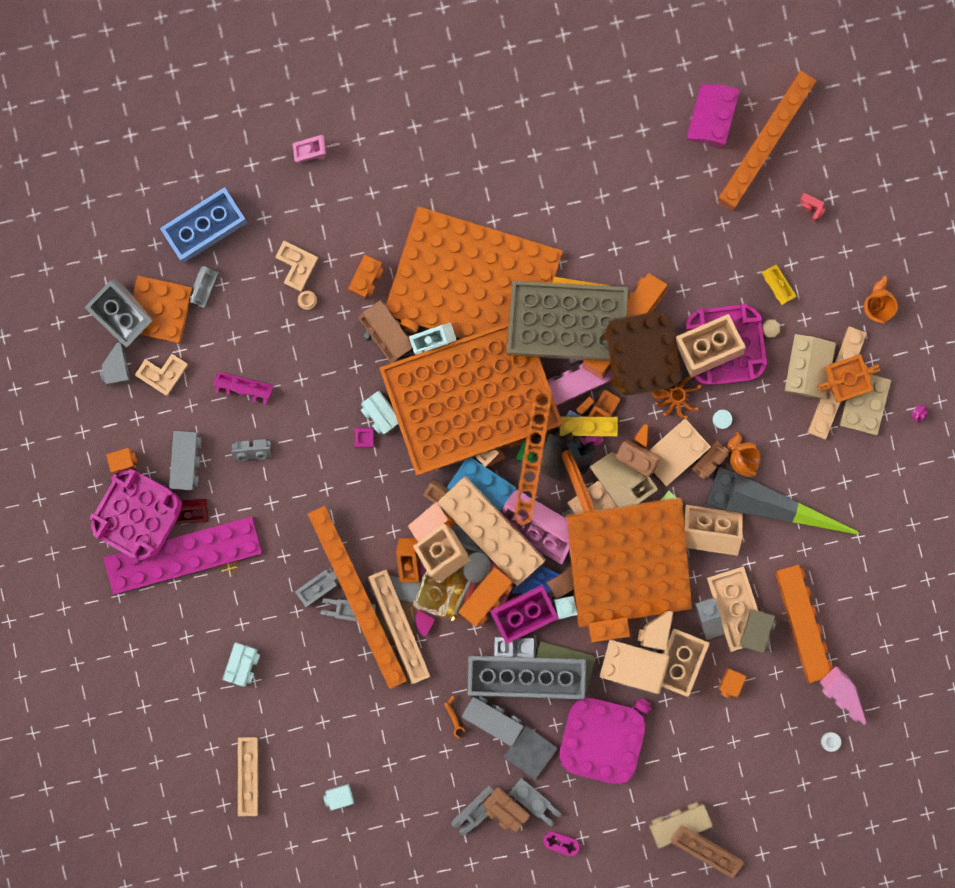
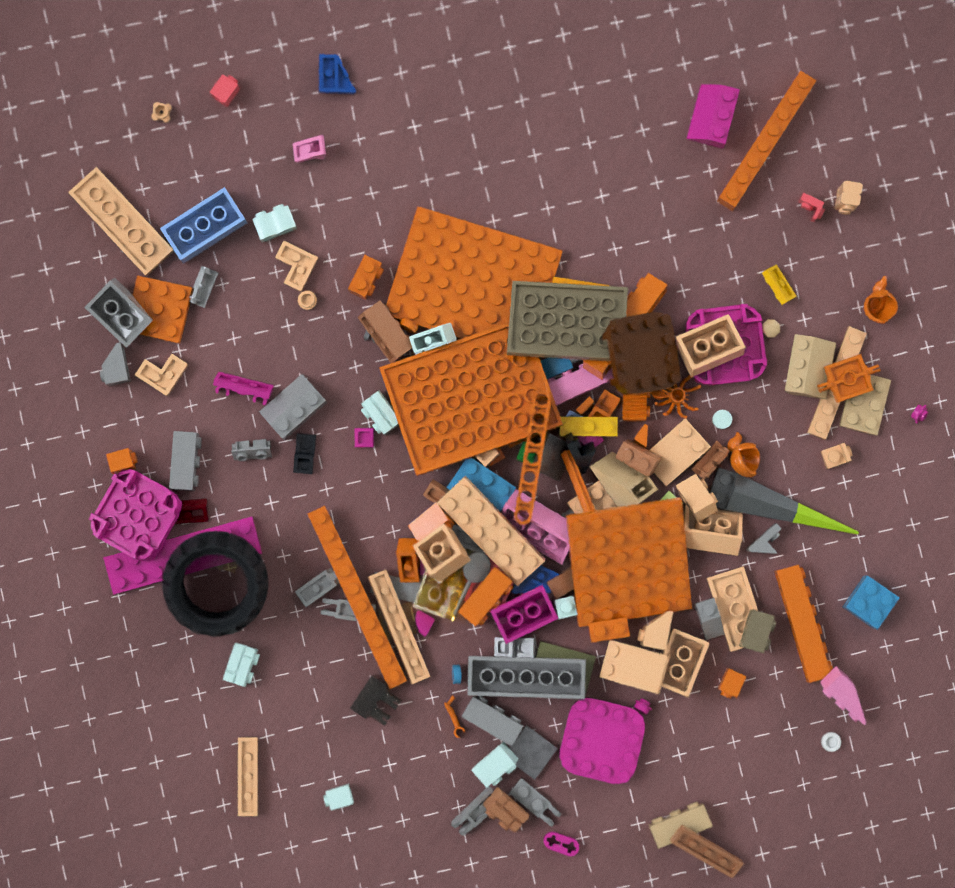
(121, 221): none -> light nougat plate
(157, 107): none -> light nougat plate
(209, 622): none -> black tyre
(225, 89): none -> coral brick
(274, 223): none -> light aqua brick
(293, 407): none -> light grey slope
(304, 453): none -> black slope
(333, 76): none -> blue wing
(367, 700): none -> clear smoke brick
(456, 674): none -> dark azure tile
(495, 764): none -> light aqua brick
(555, 366): none -> dark azure slope
(635, 407): none -> orange brick
(697, 498): none -> light nougat brick
(761, 544): none -> light grey slope
(836, 455): none -> light nougat bracket
(848, 197): none -> light nougat brick
(870, 602): none -> dark azure brick

